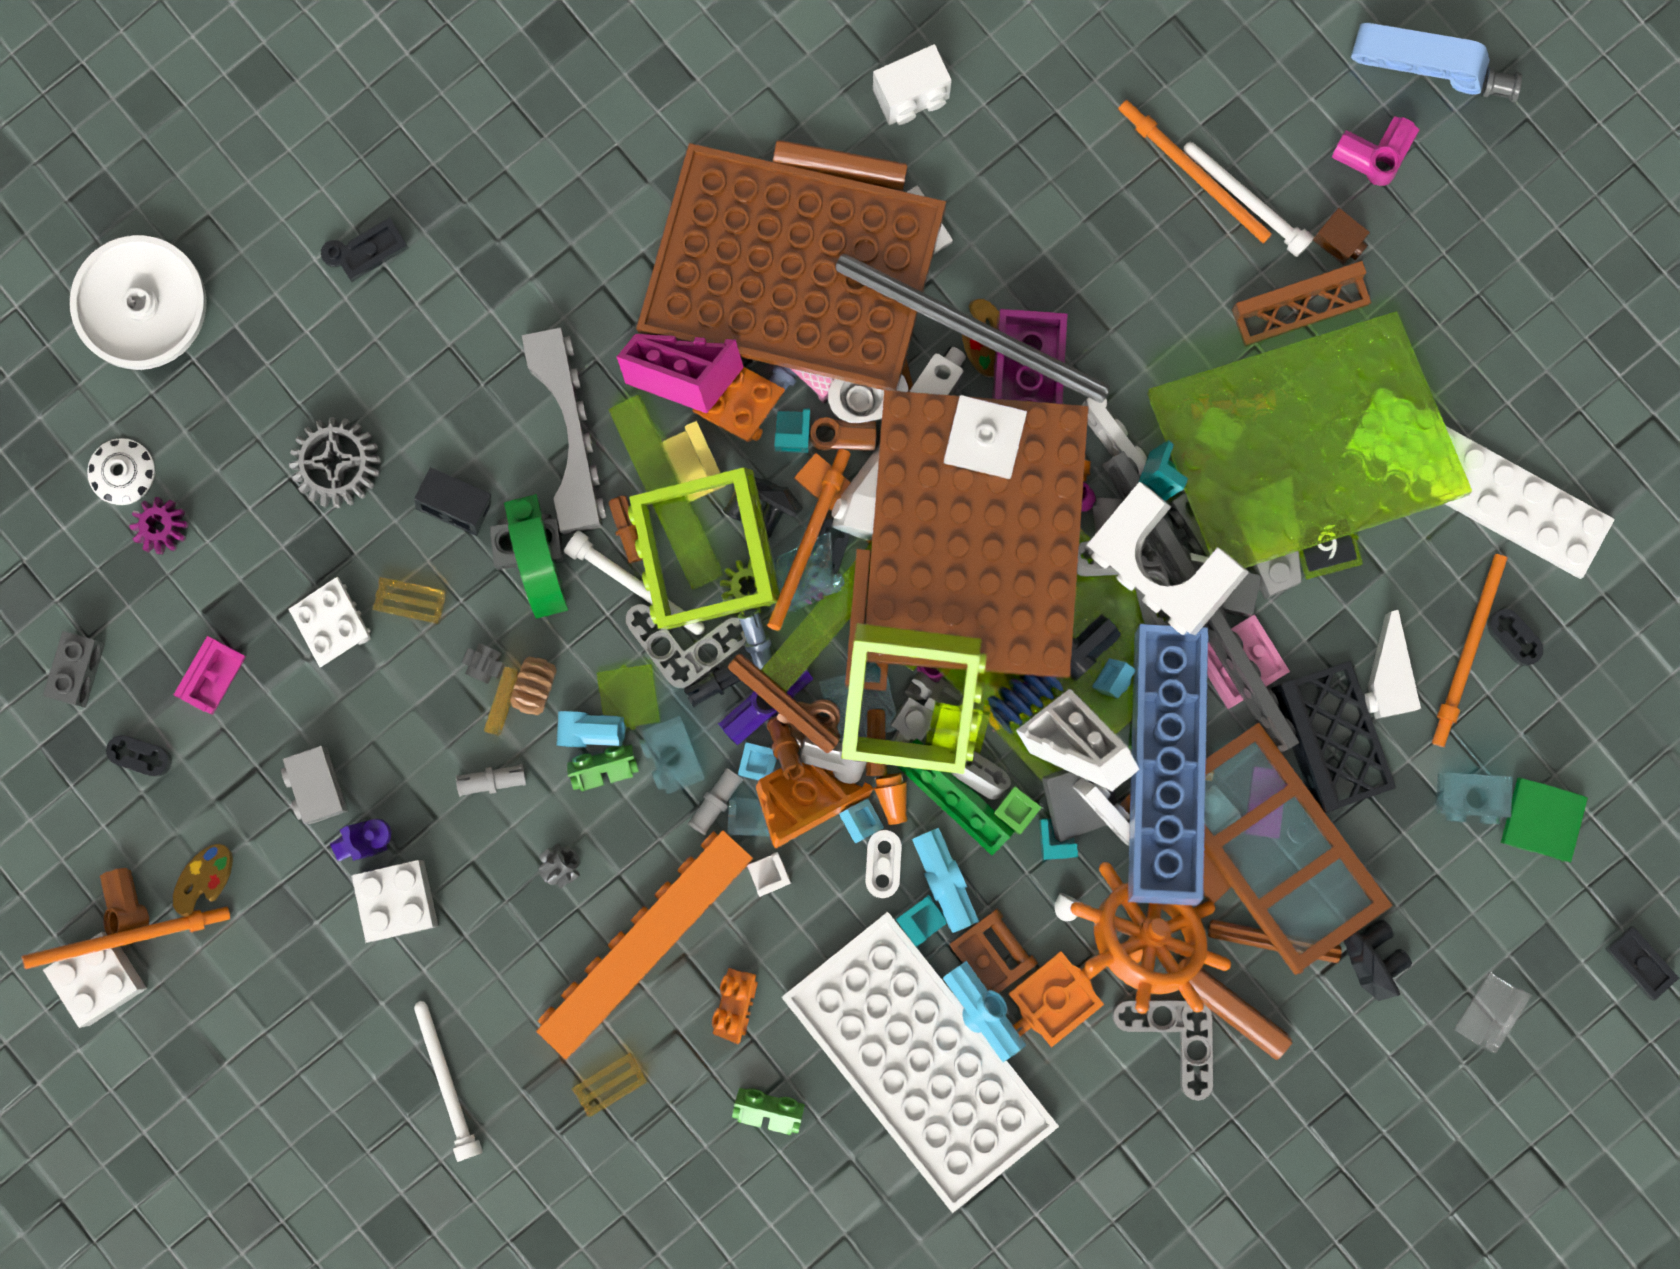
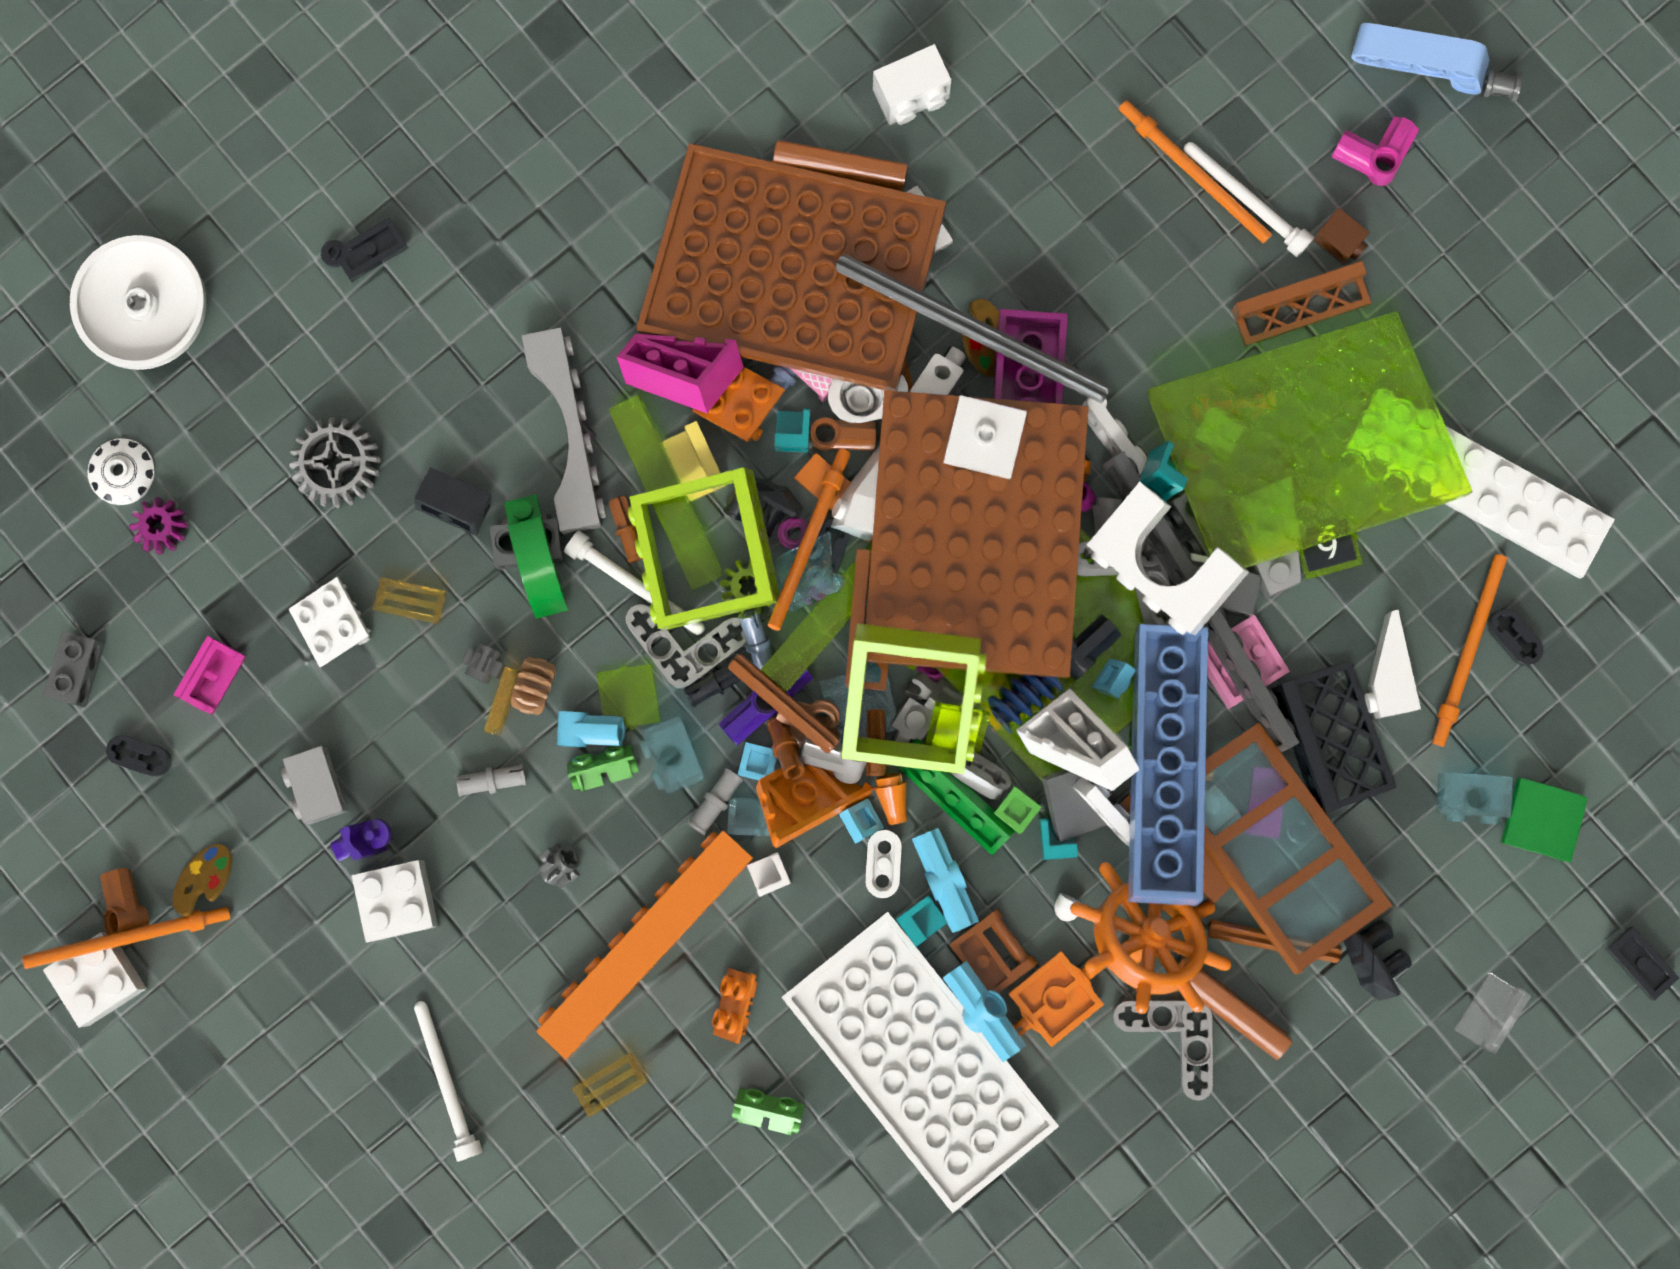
(785, 526): none -> magenta plate

